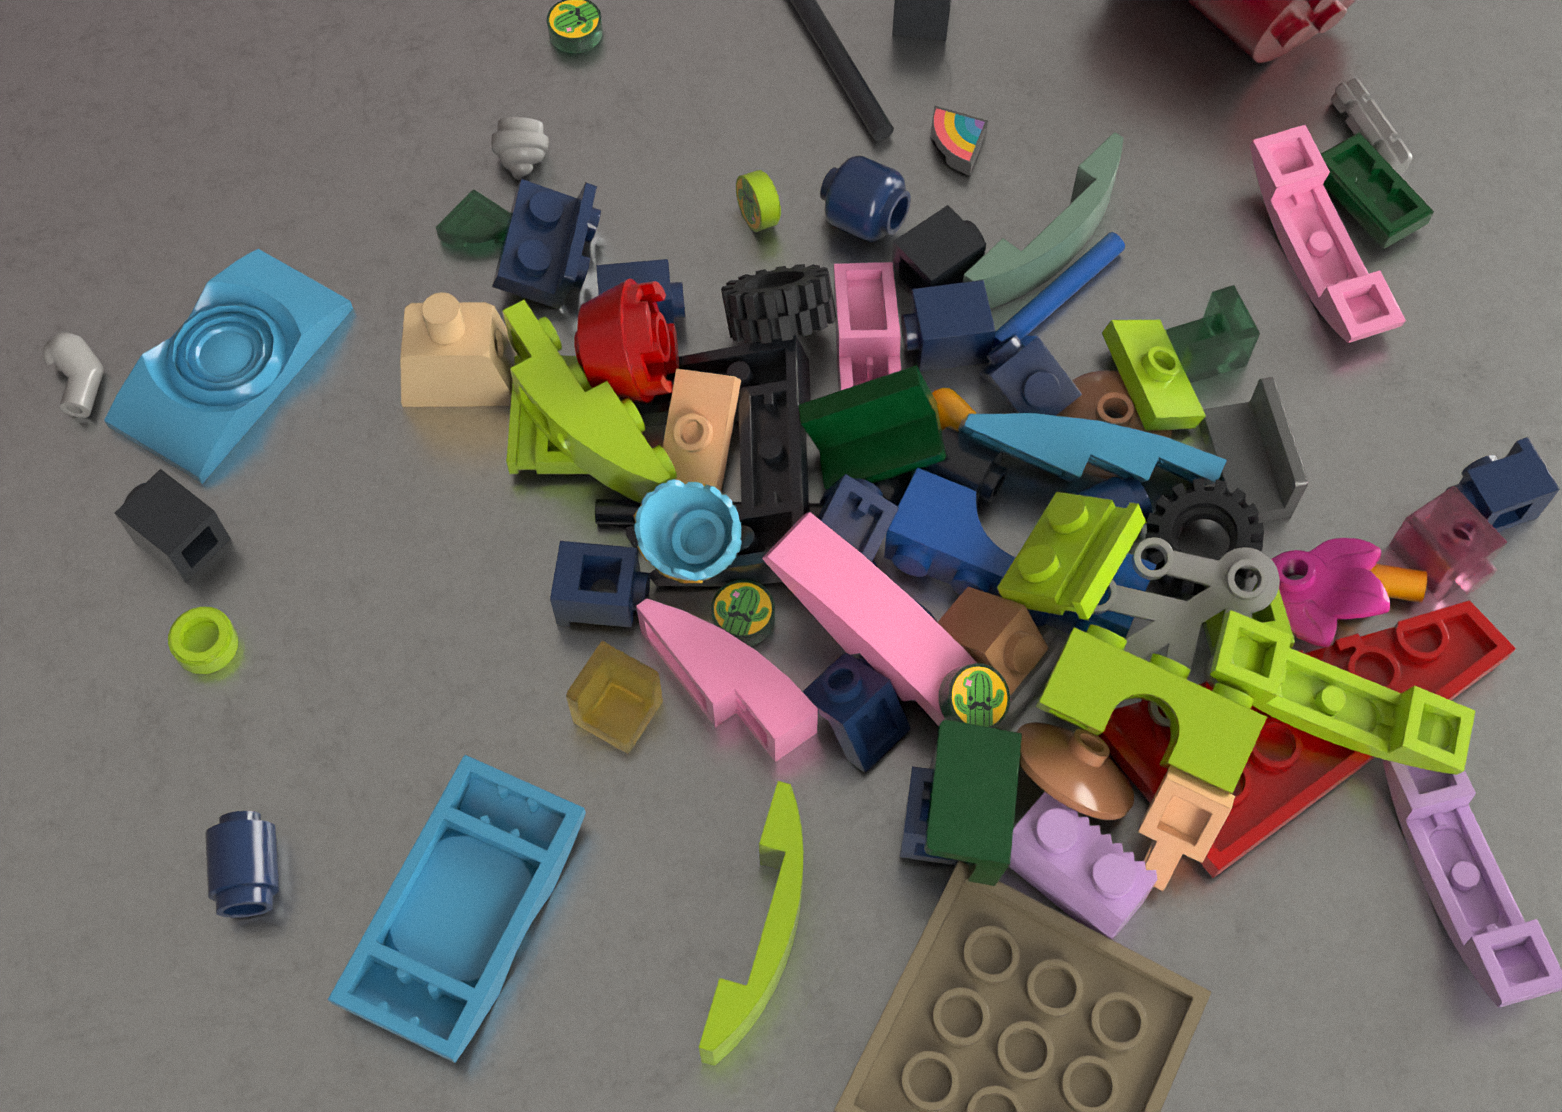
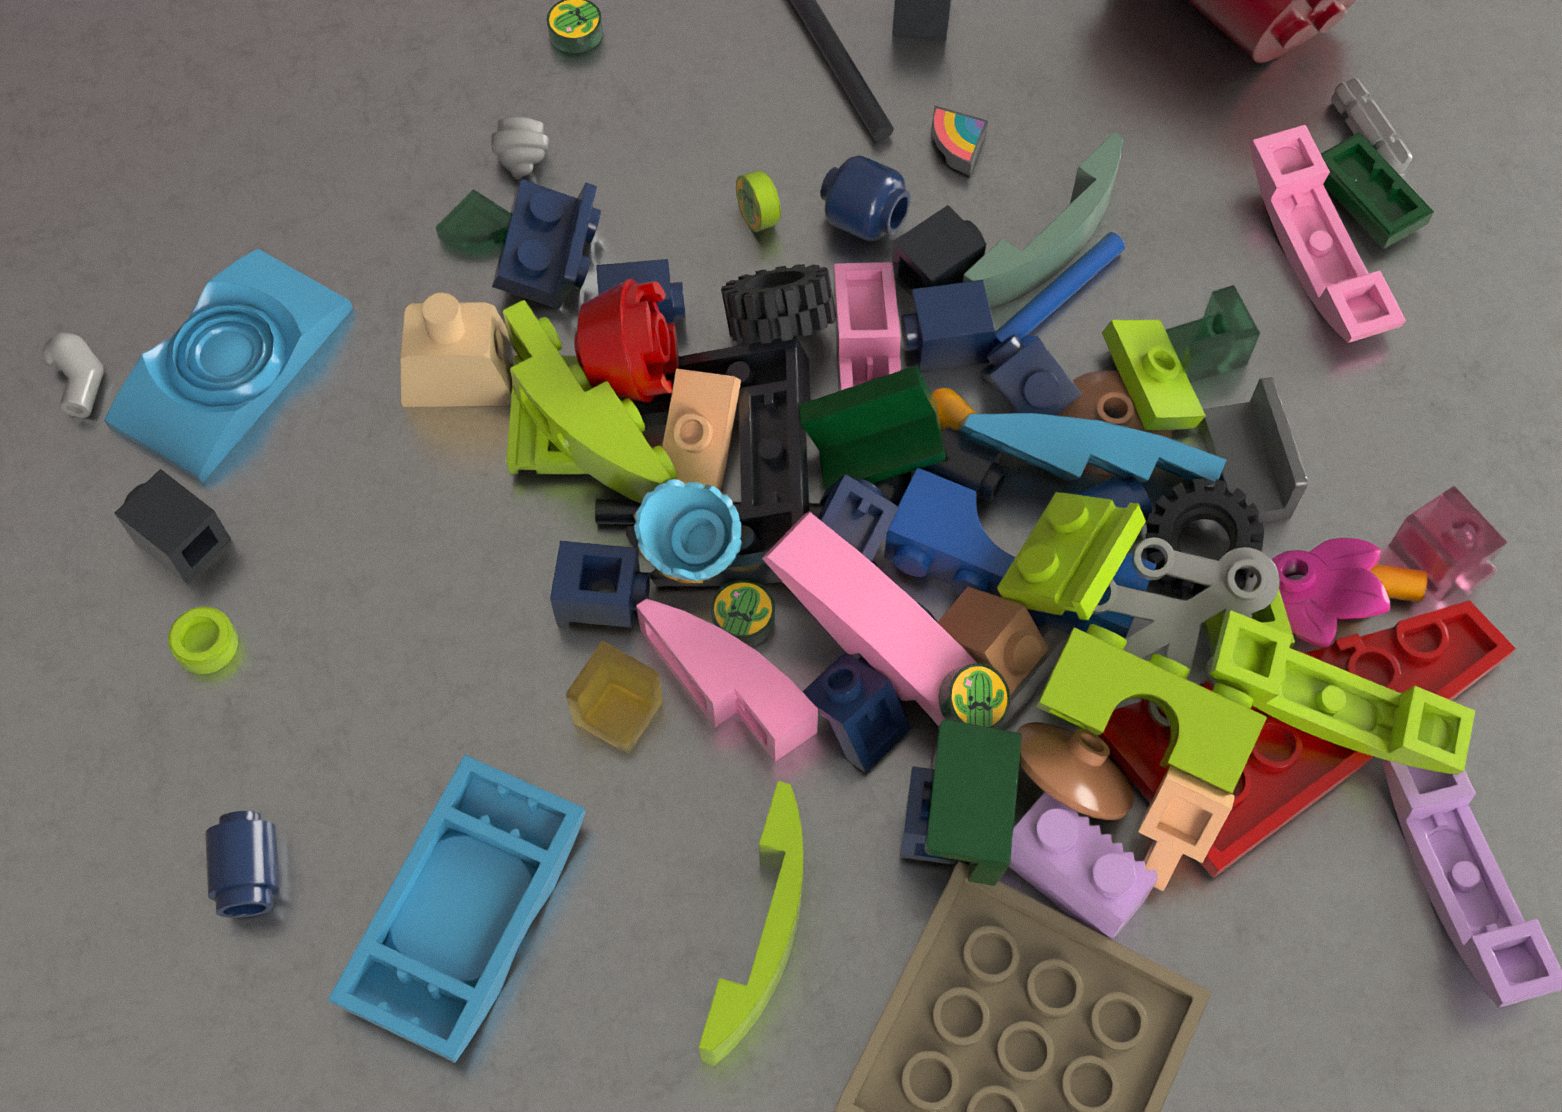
(1509, 488): dark blue brick -> none

